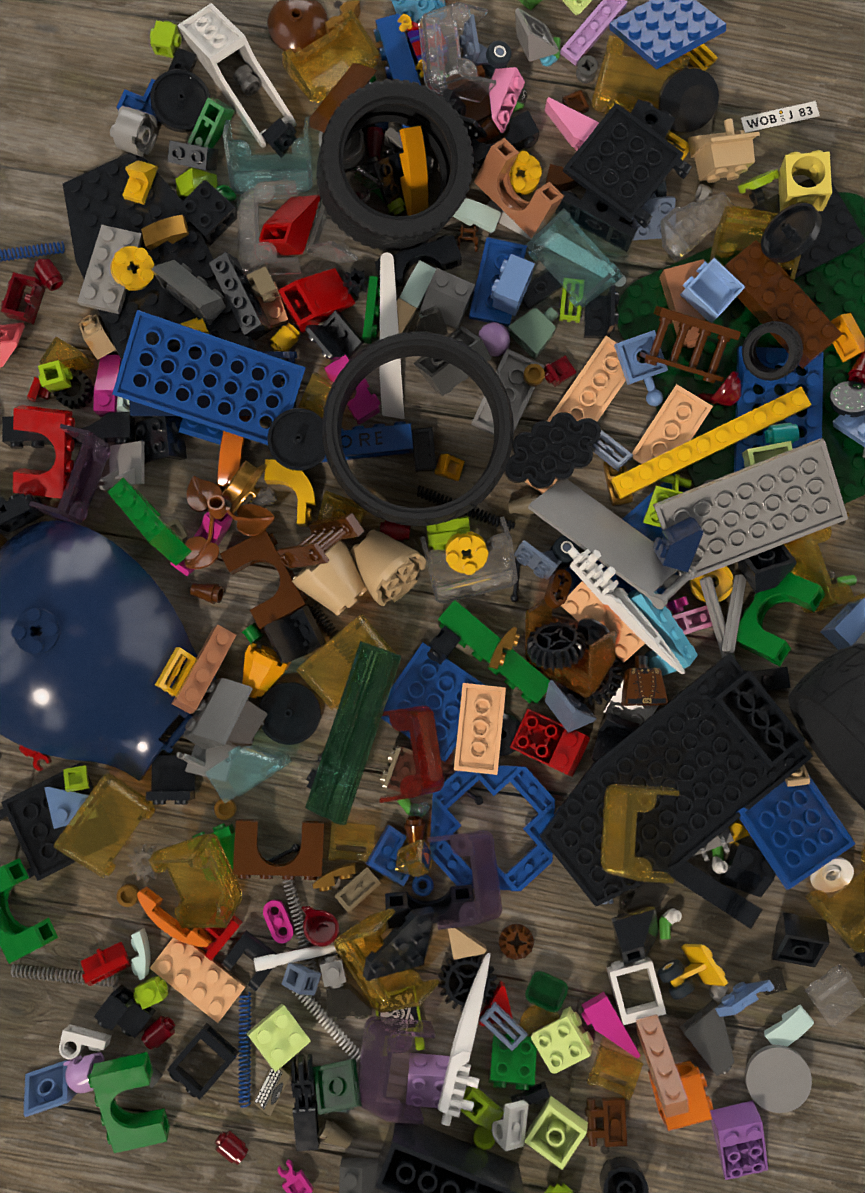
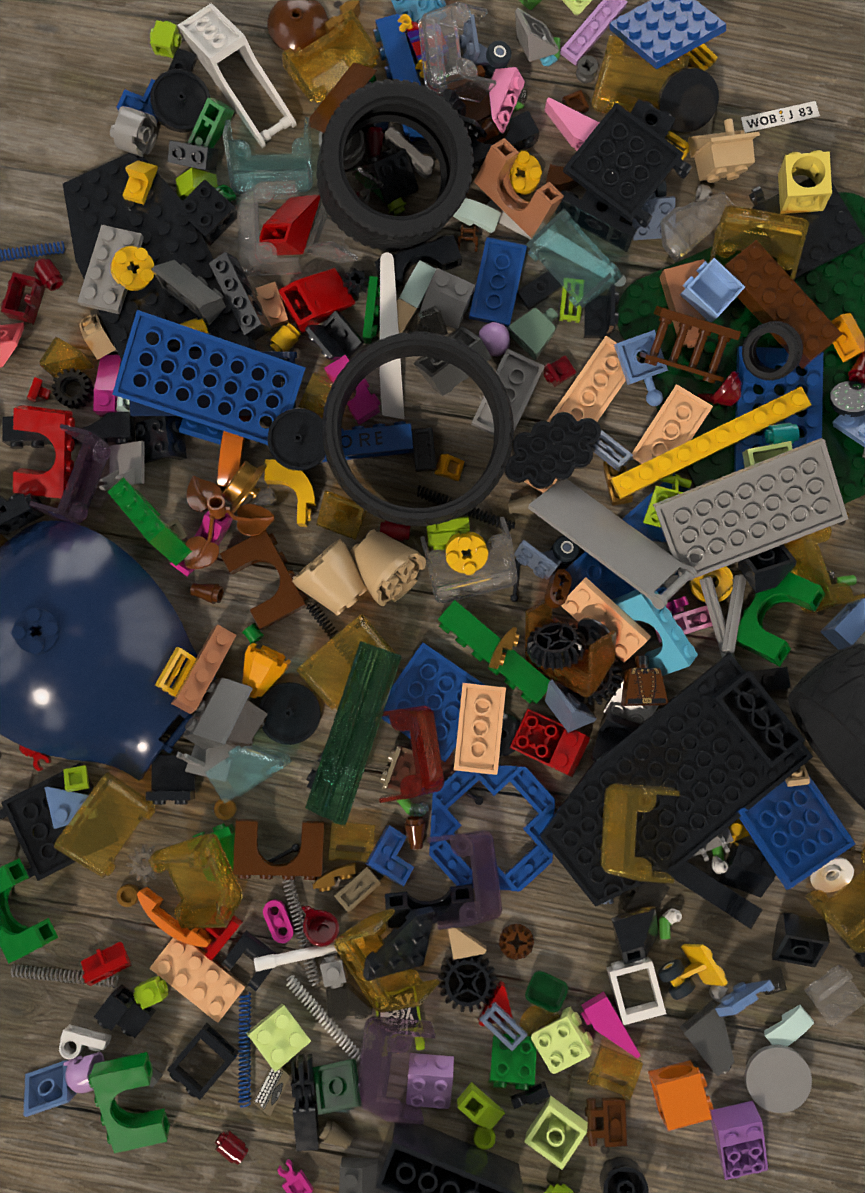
(55, 376): lime brick -> none
(141, 962): light aqua slope -> none
(158, 1032): dark red brick -> none
(168, 229): pearl gold slope -> none
(249, 83): flat silver wheel -> none
(263, 285): dark tan brick -> none
(280, 136): black brick -> none
(295, 635): black bracket -> none
(301, 979): sand blue brick -> none
(323, 536): reddish brown fence -> none
(414, 167): light orange slope -> none
(414, 859): clear yellow slope -> none
(419, 891): blue plate -> none
(442, 645): black brick -> none
(458, 1070): white piece -> none
(511, 1129): white plate -> none
(512, 284): medium blue brick -> none
(533, 375): pearl gold tile -> none
(618, 600): white piece -> none
(662, 1066): nougat brick -> none
(679, 544): dark blue slope -> none
(759, 181): lime tile -> none
(791, 232): black piece -> none

